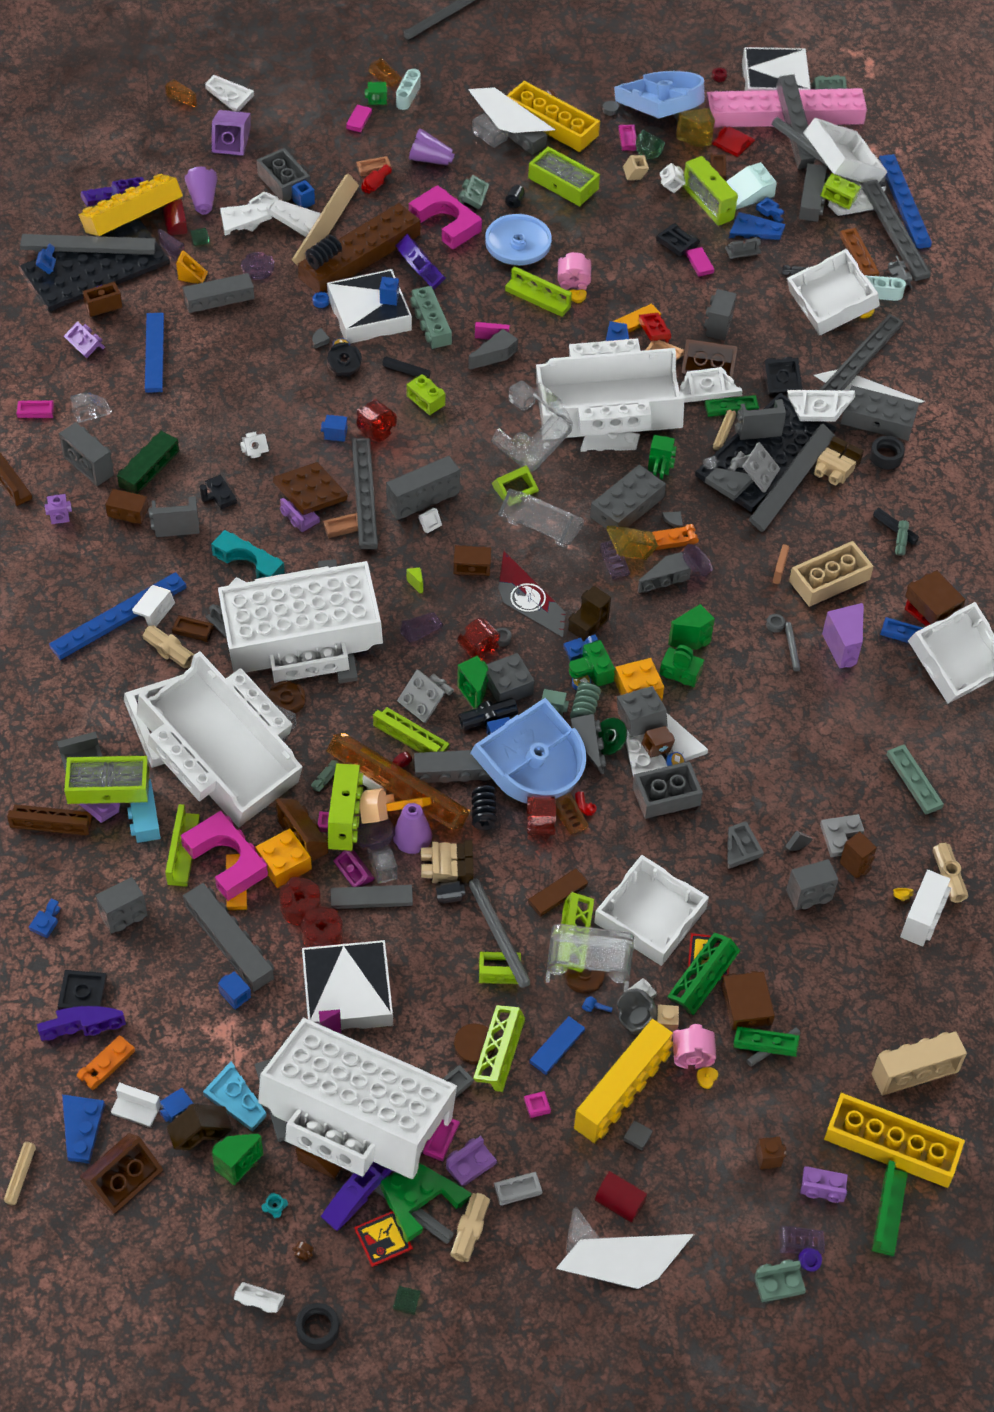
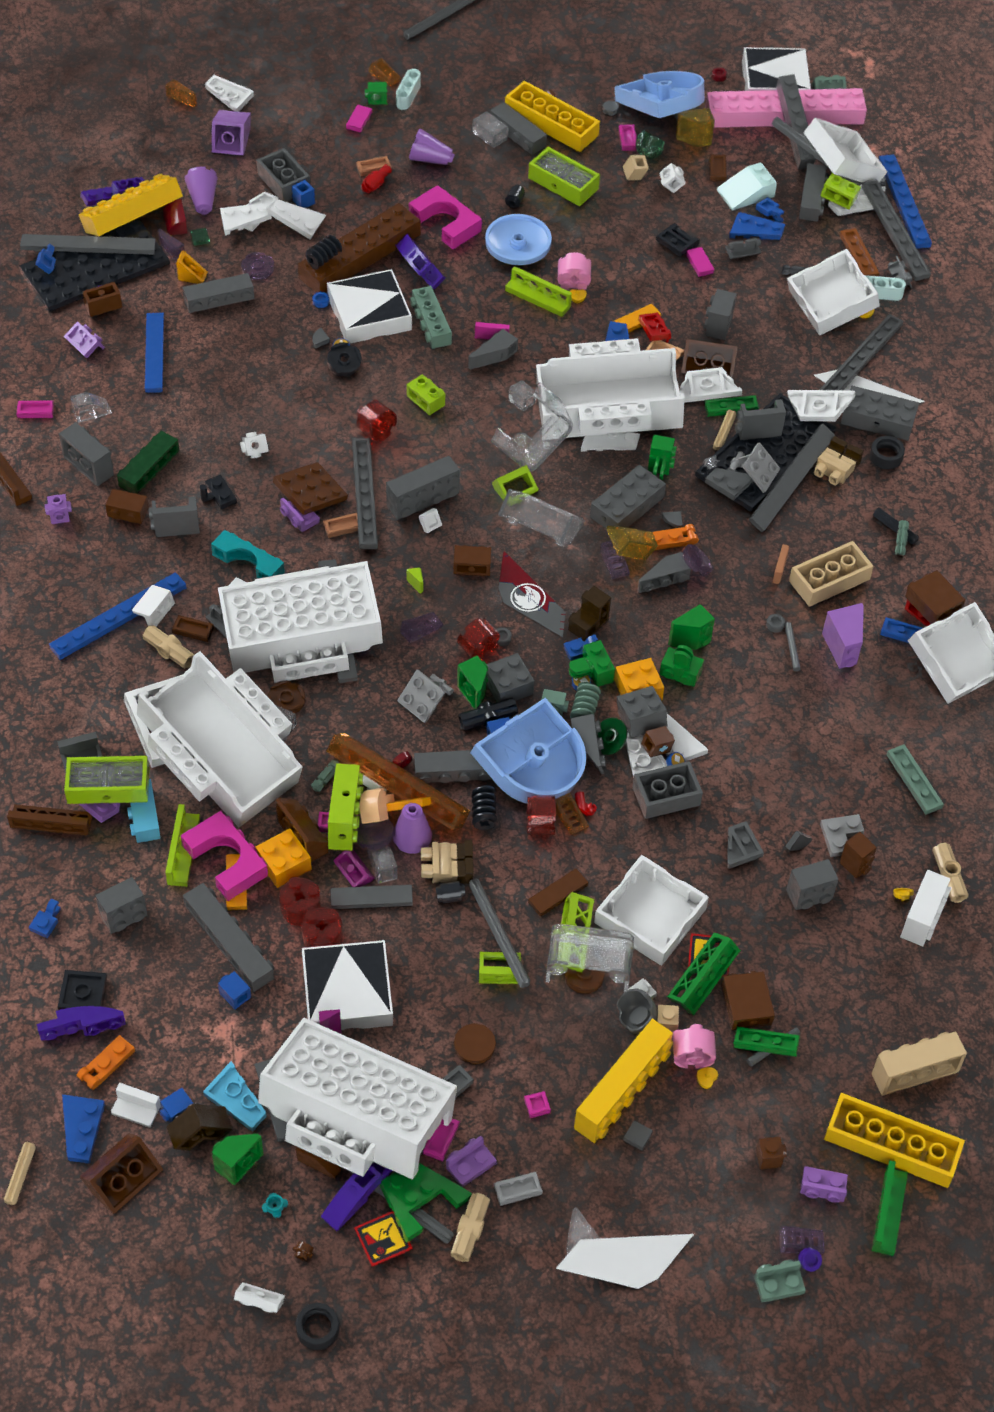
(328, 216): tan tile -> none
(335, 428): blue brick -> none
(389, 290): blue brick -> none
(405, 367): black axle -> none
(406, 735): lime fence -> none
(406, 1300): clear green tile -> none
(473, 191): sand green bracket -> none
(506, 1050): lime fence -> none
(507, 113): white sticker -> none
(557, 1045): blue tile -> none
(591, 1003): blue hand -> none
(620, 1197): dark red brick -> none
(710, 190): lime brick -> none
(732, 141): red piece -> none
(782, 375): black plate -> none

